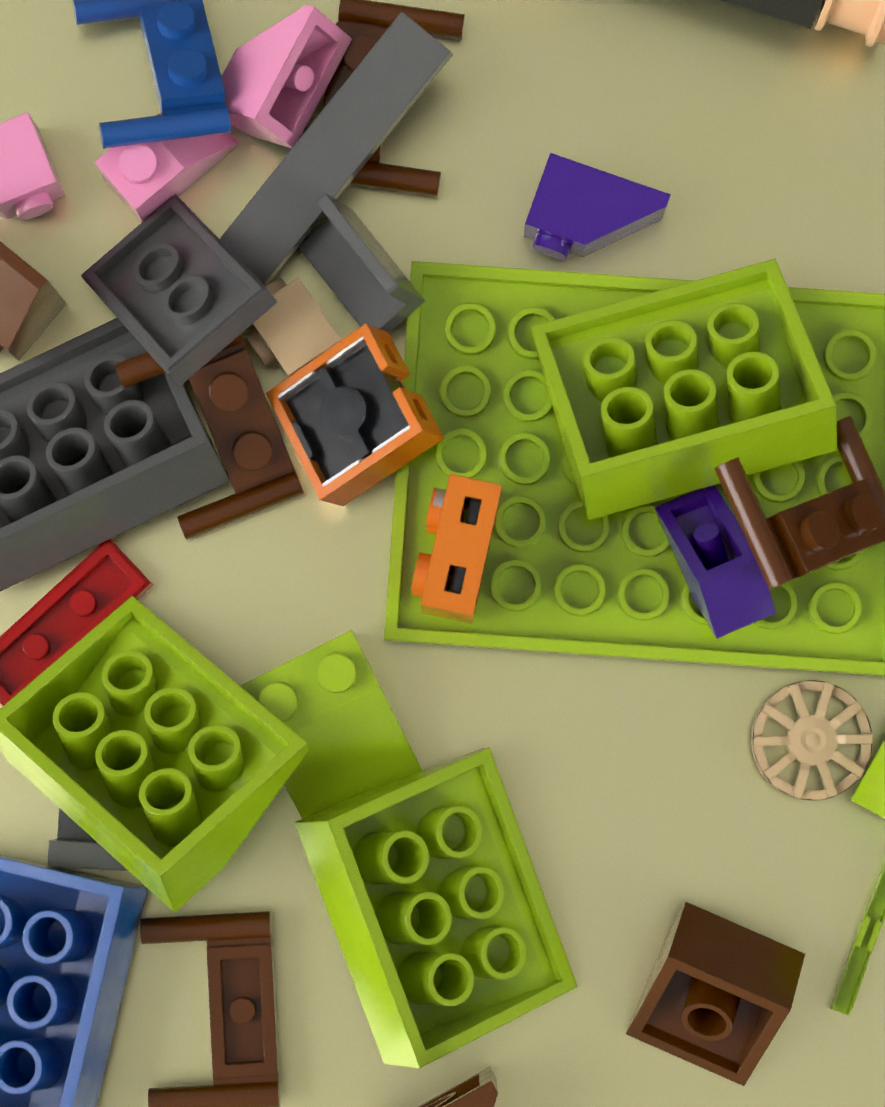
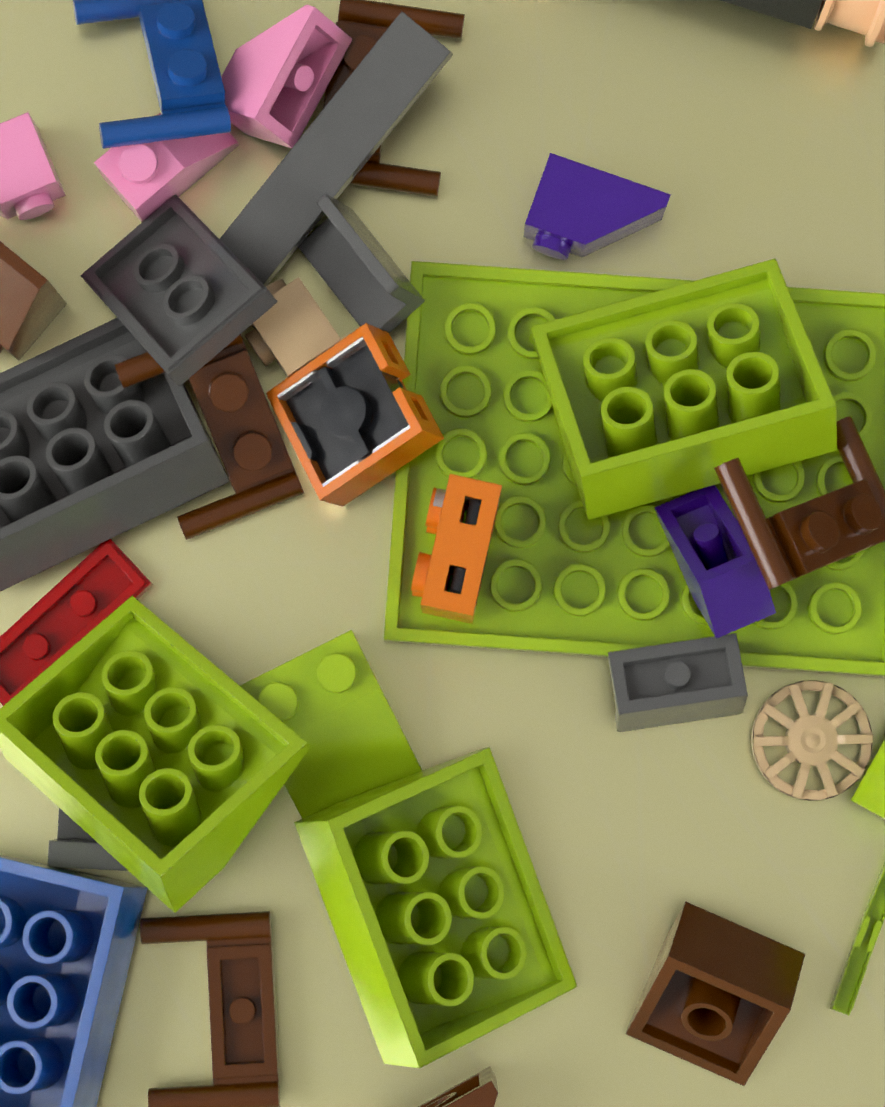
(677, 682): none -> dark grey panel

